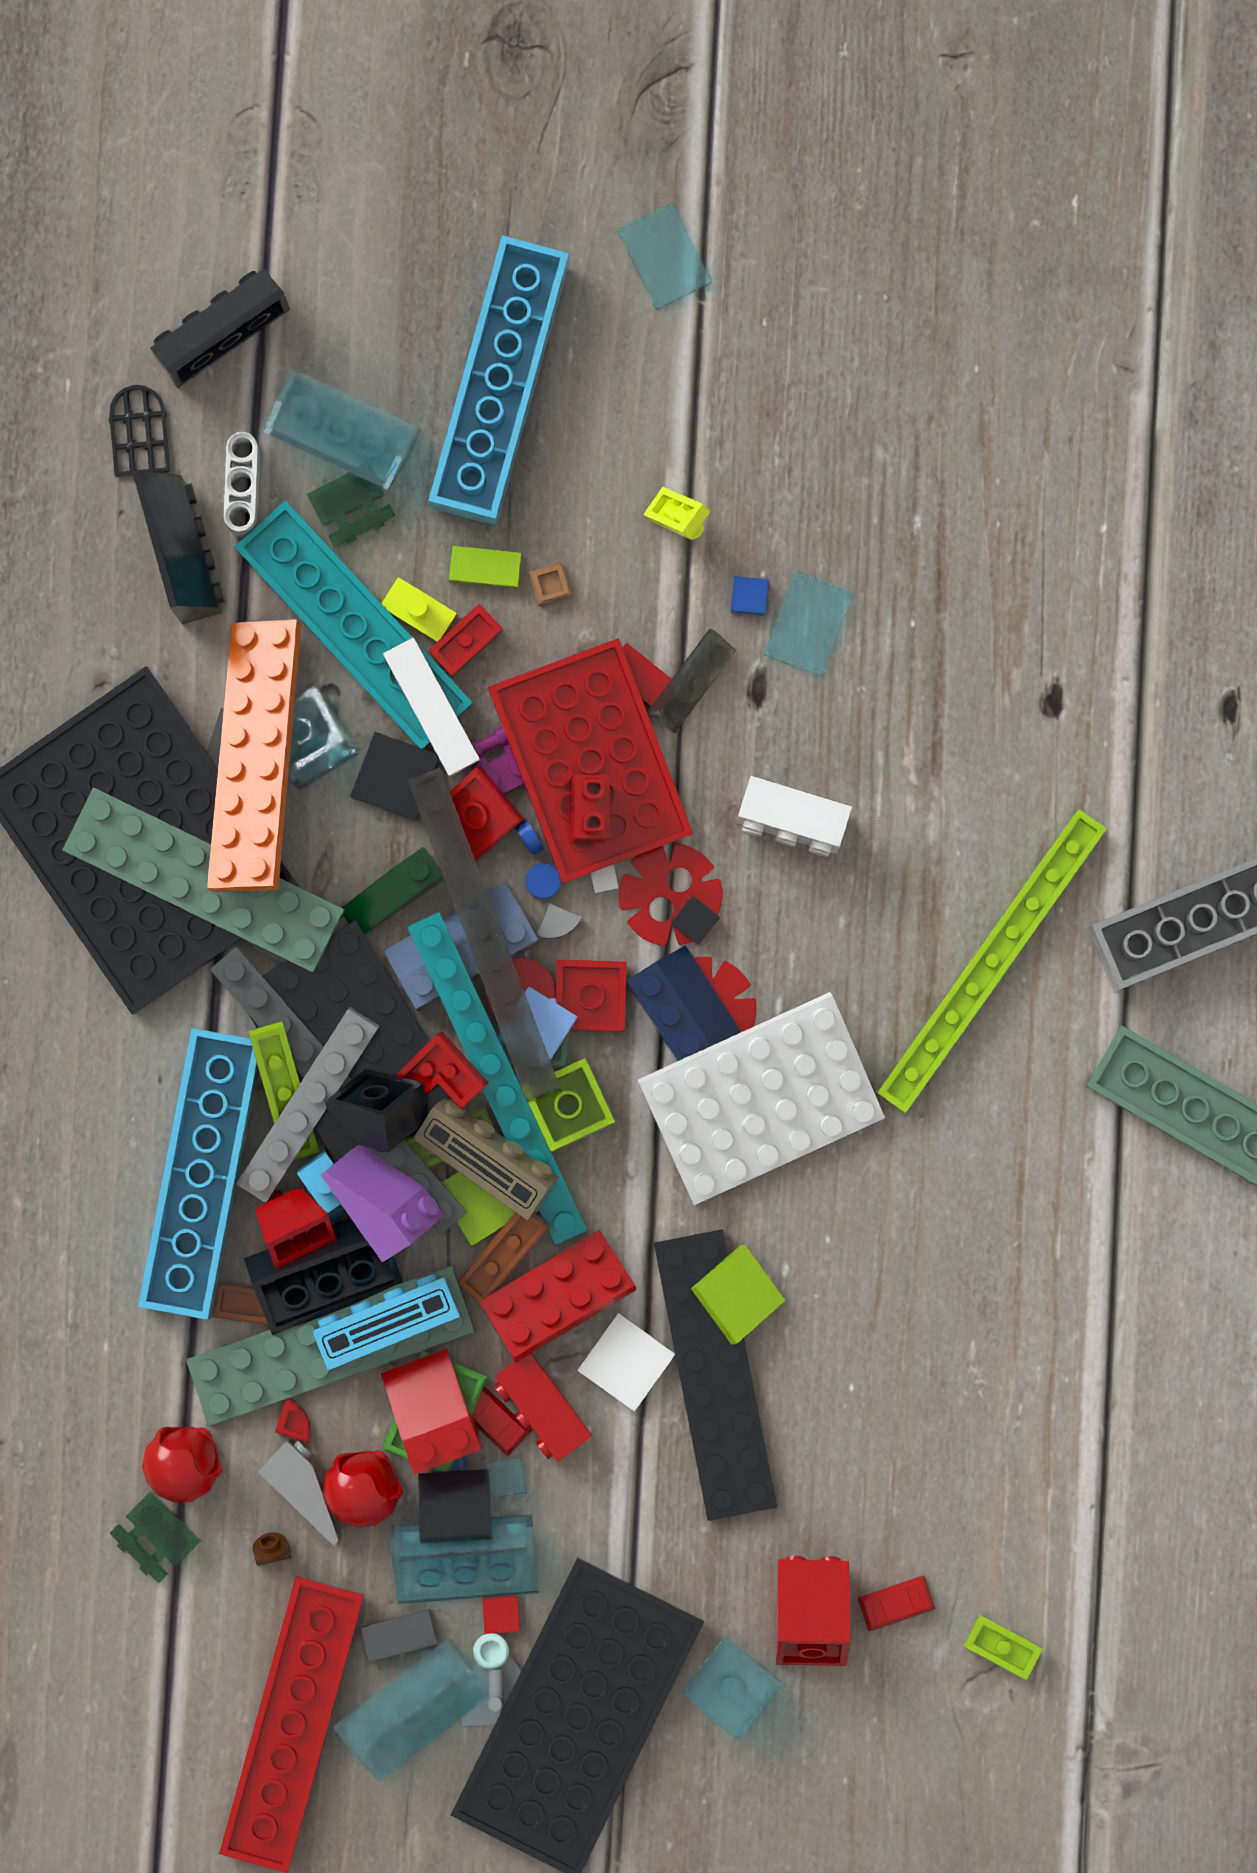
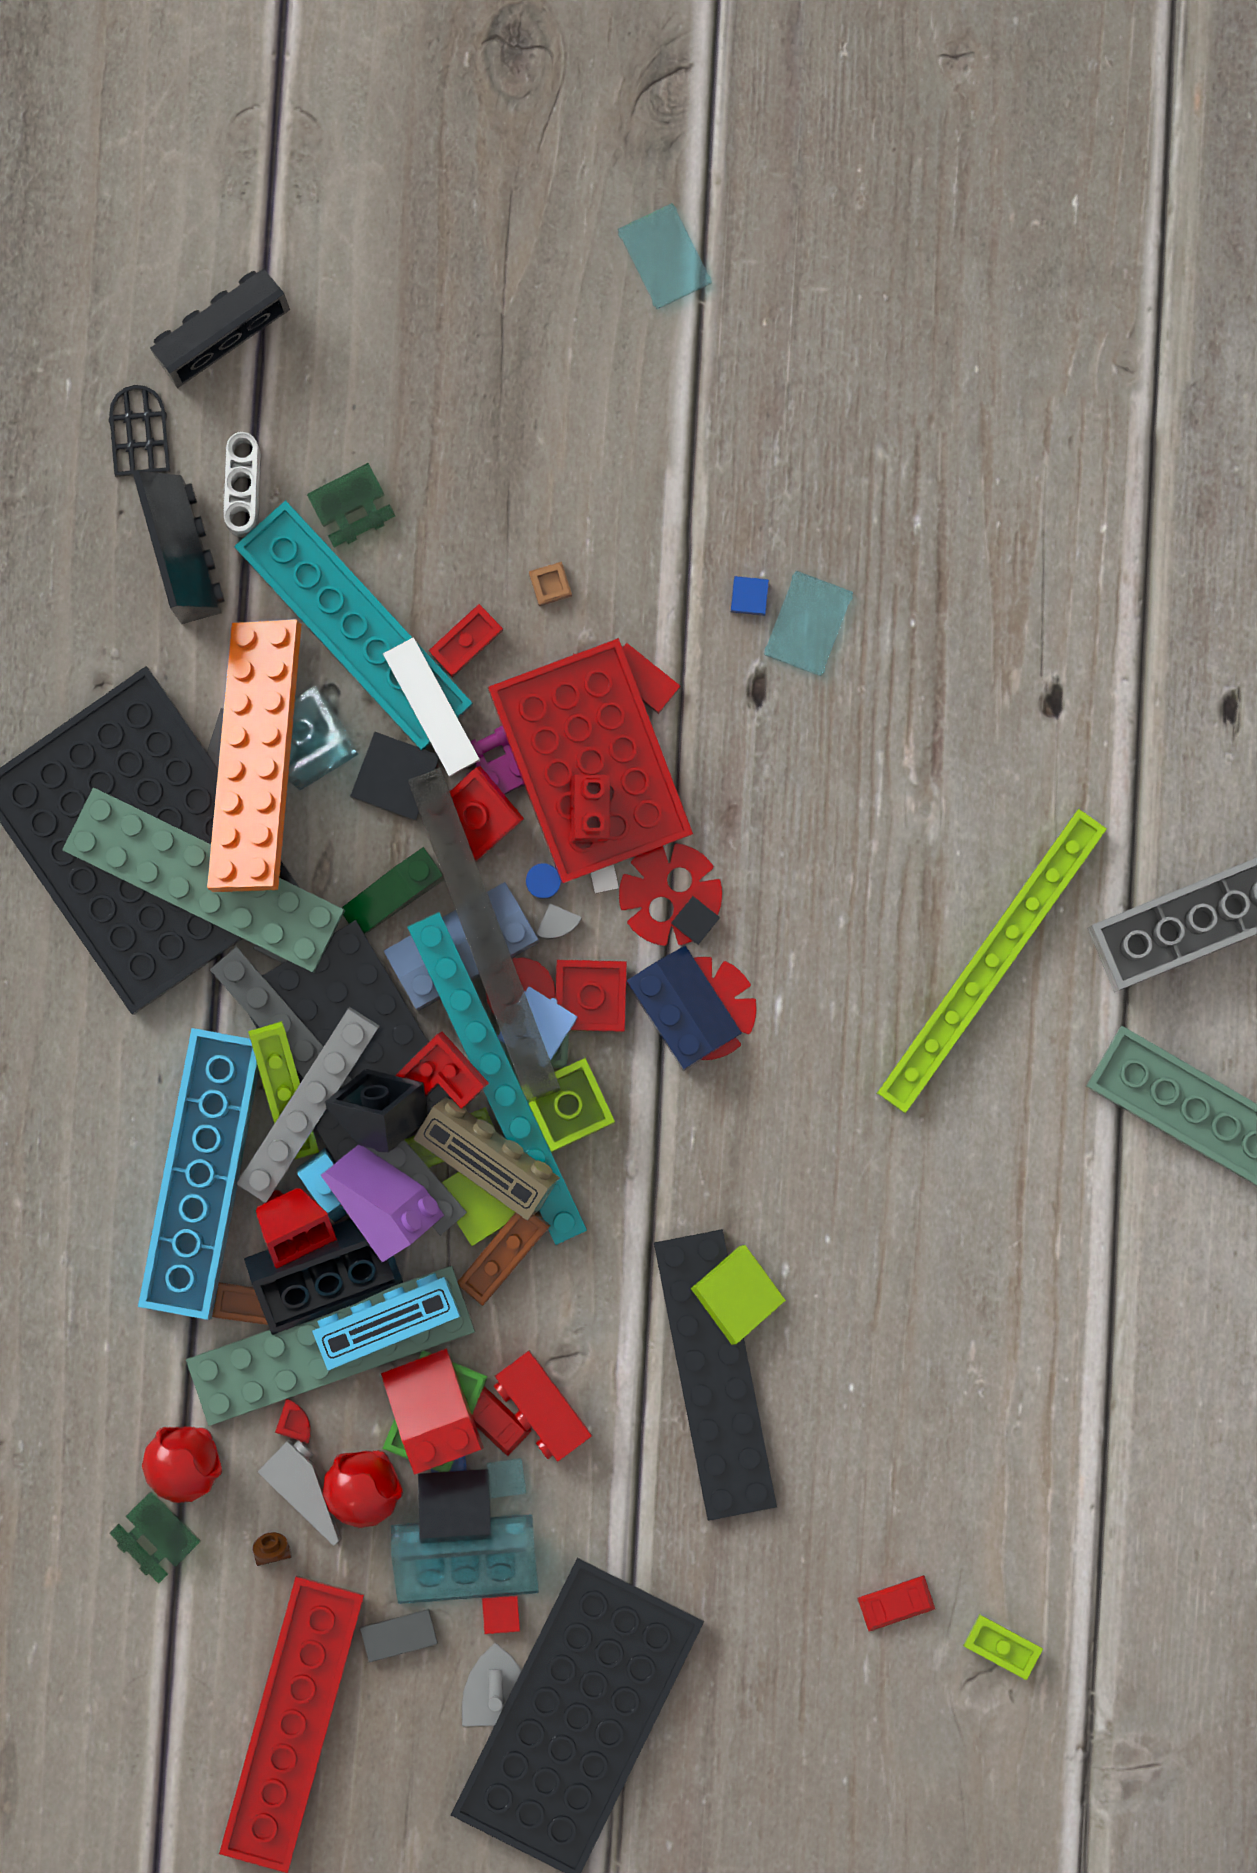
(341, 429): clear light blue slope -> none
(412, 1709): clear light blue slope -> none
(418, 610): neon yellow tile -> none
(485, 567): lime tile -> none
(491, 1650): light aqua tile -> none
(499, 380): medium azure brick -> none
(529, 837): blue tile -> none
(557, 1296): red plate -> none
(626, 1362): white tile -> none
(677, 513): neon yellow tile -> none
(692, 680): clear smoke plate -> none
(732, 1688): clear light blue slope -> none
(761, 1098): white plate -> none
(793, 816): white brick -> none
(812, 1611): red slope -> none

